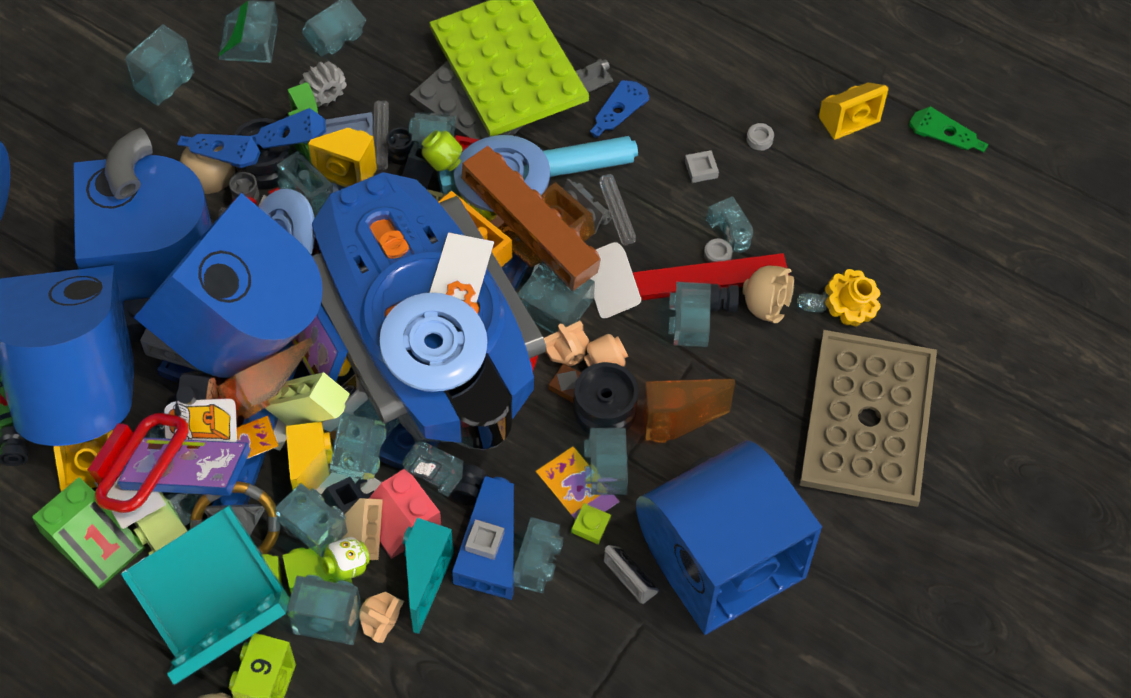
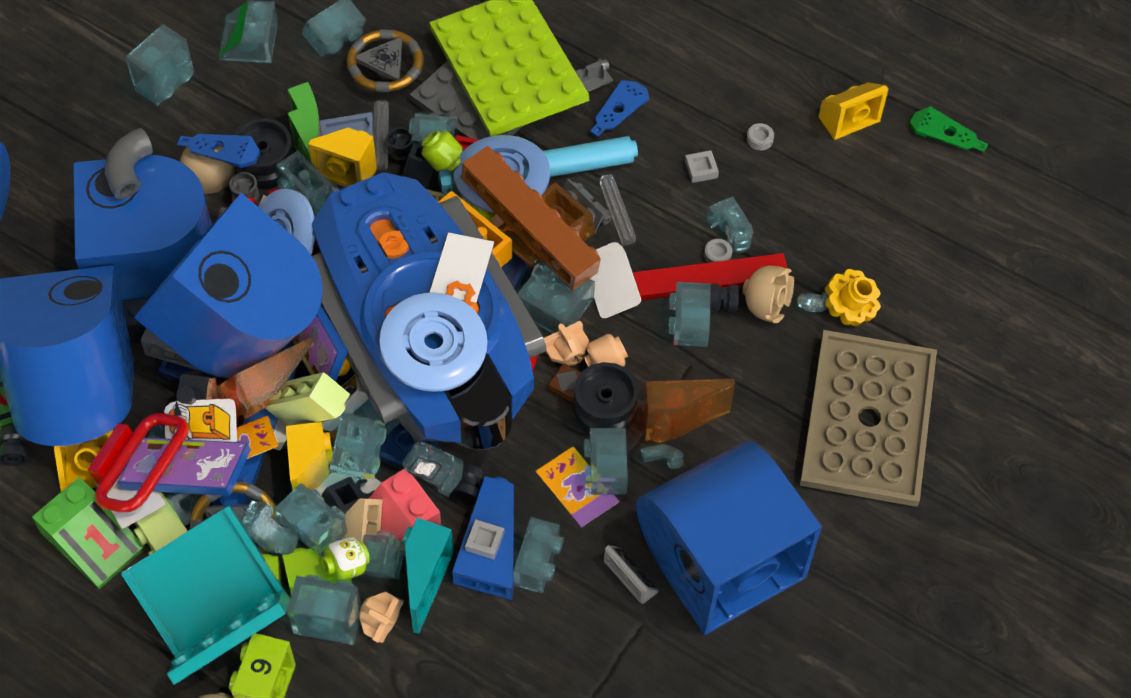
(267, 531): none -> clear light blue leg
(302, 127): blue piece -> none
(325, 82): light grey gear -> none
(384, 60): none -> piece
(384, 555): none -> clear light blue brick
(591, 523): lime plate -> none
(665, 452): none -> clear light blue arm

